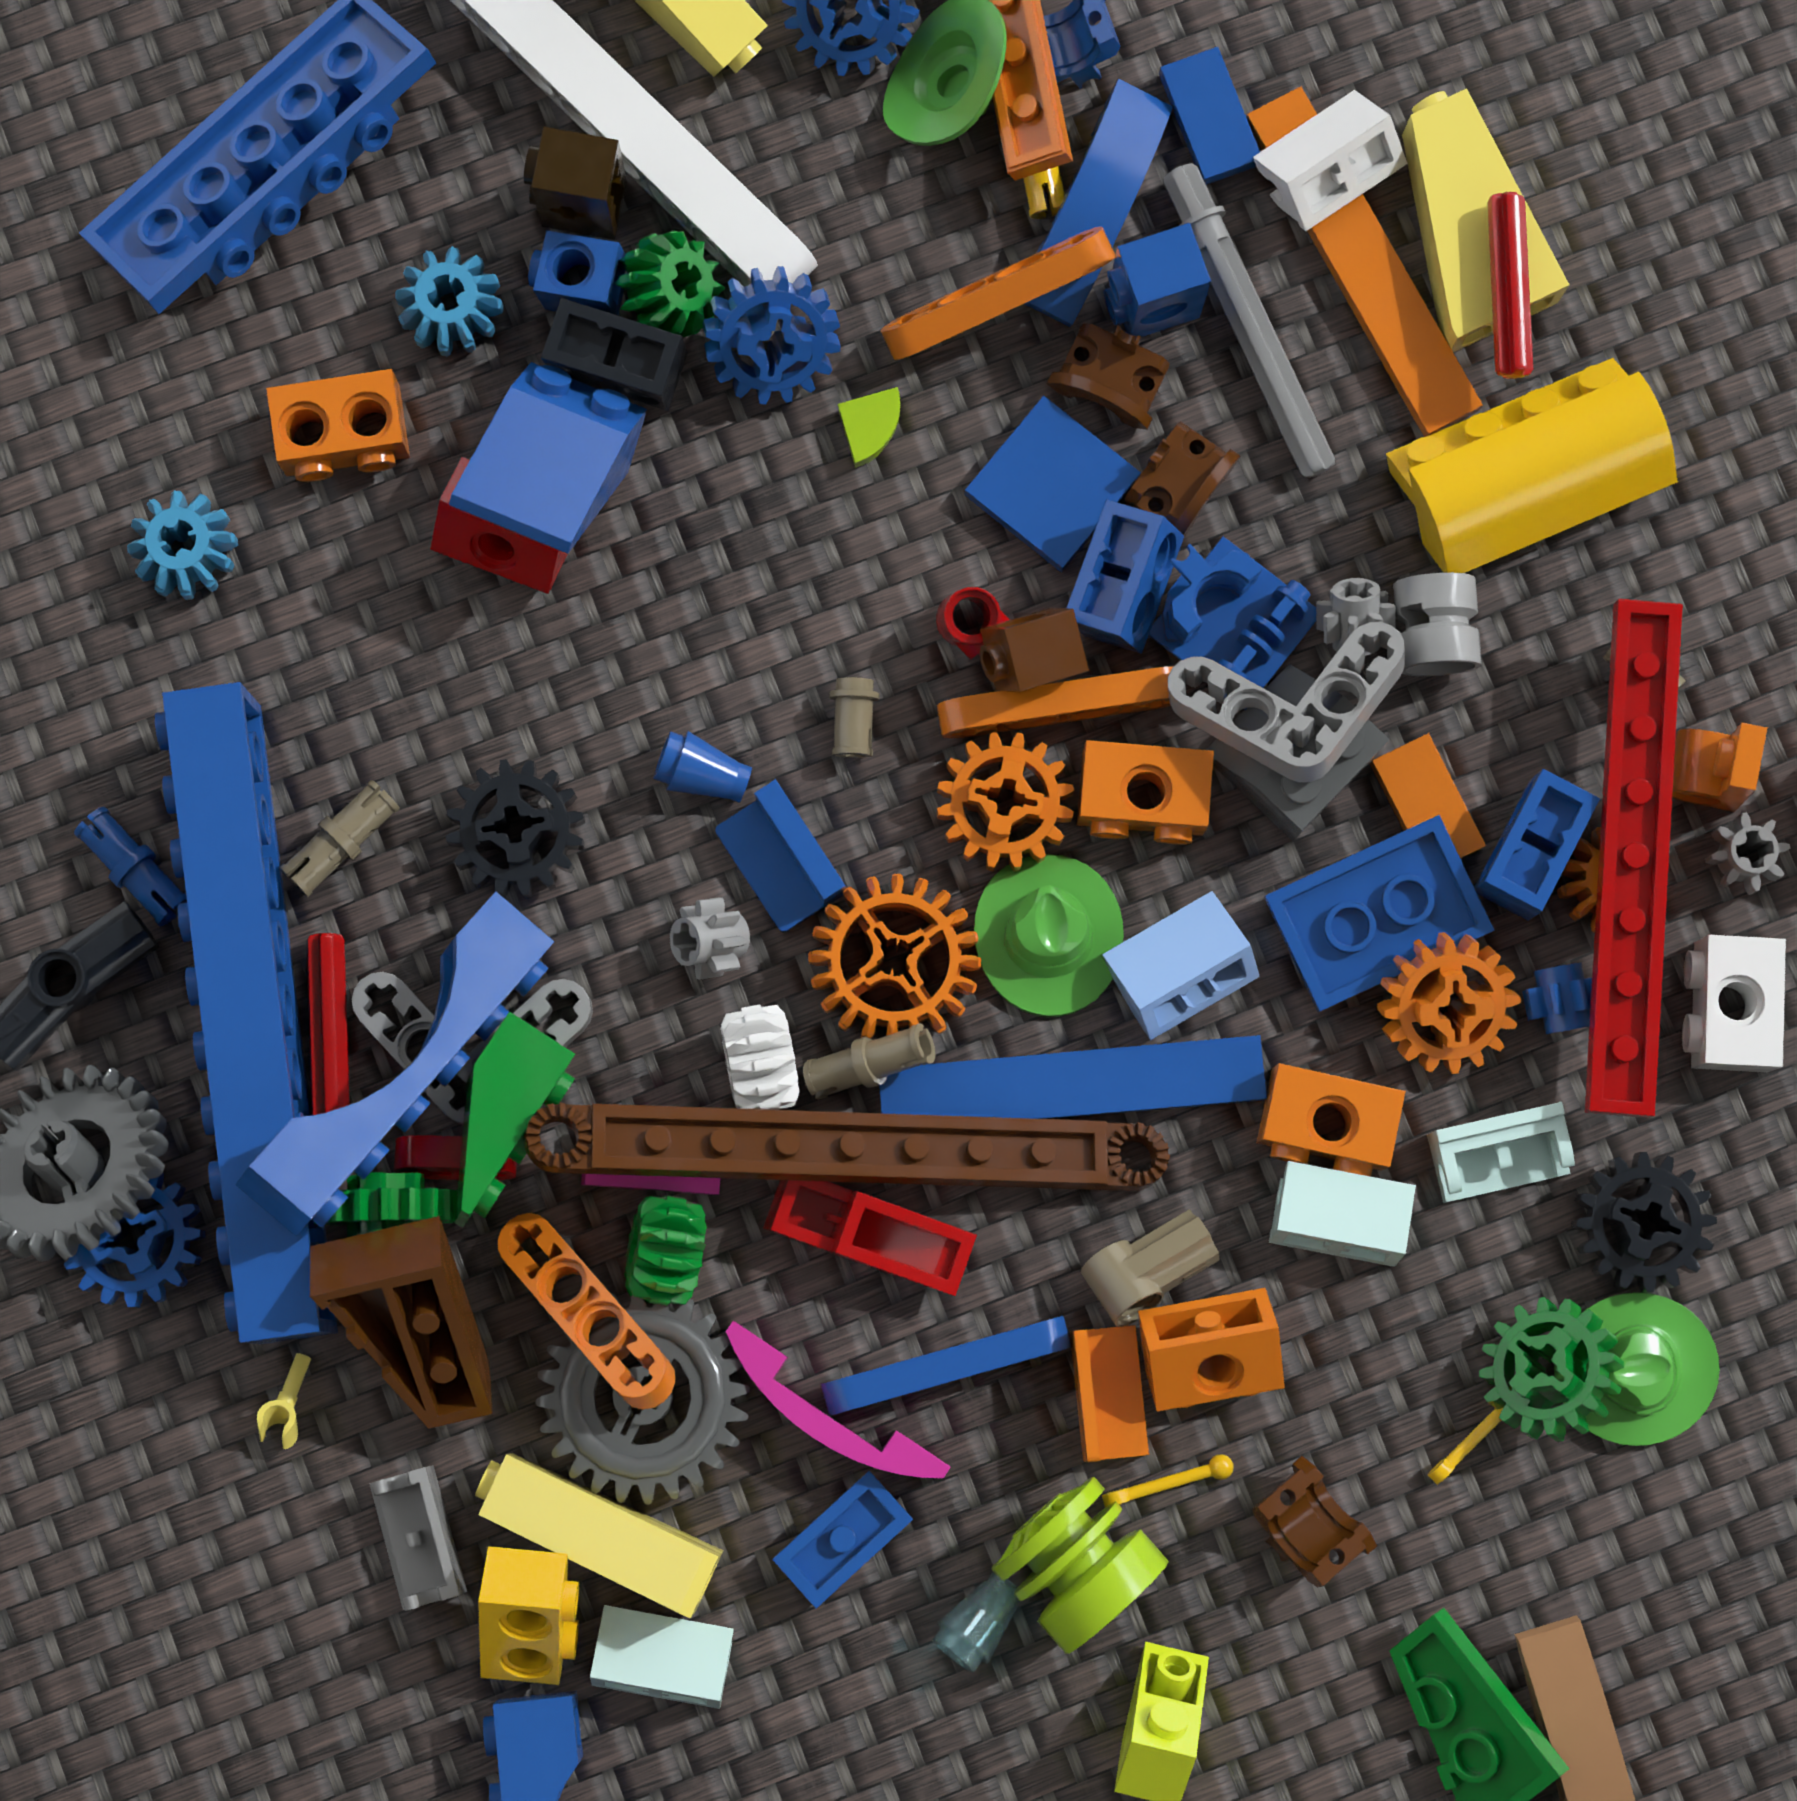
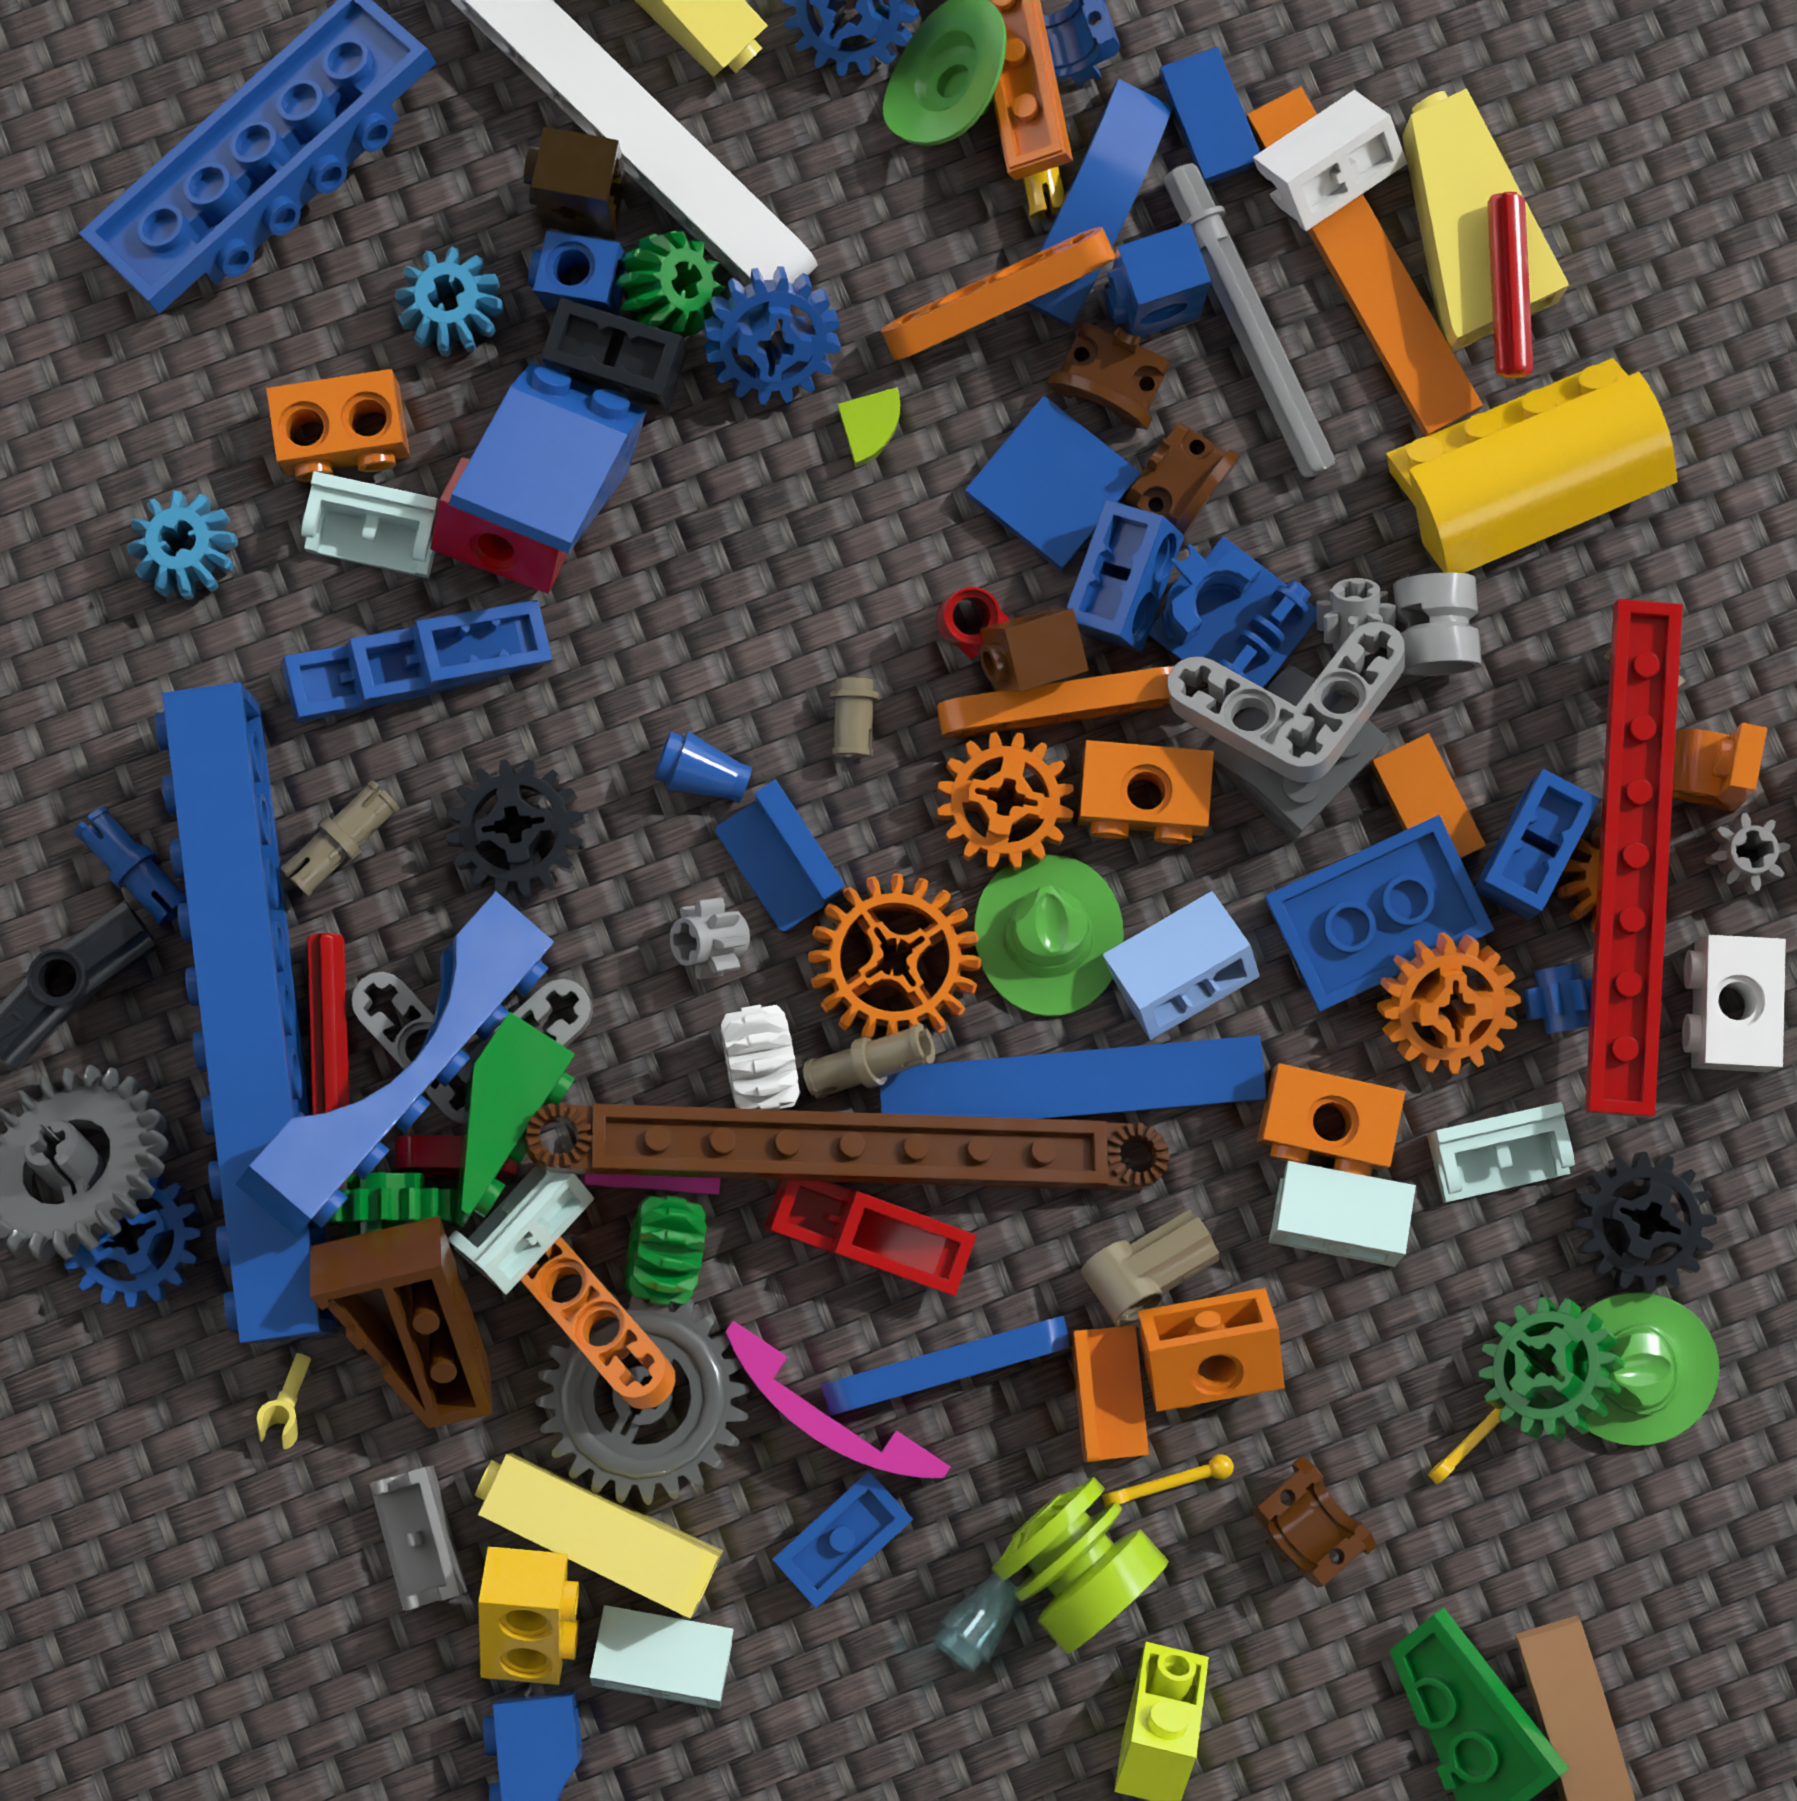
(370, 524): none -> light aqua hinge
(416, 660): none -> blue slope
(523, 1226): none -> light aqua hinge

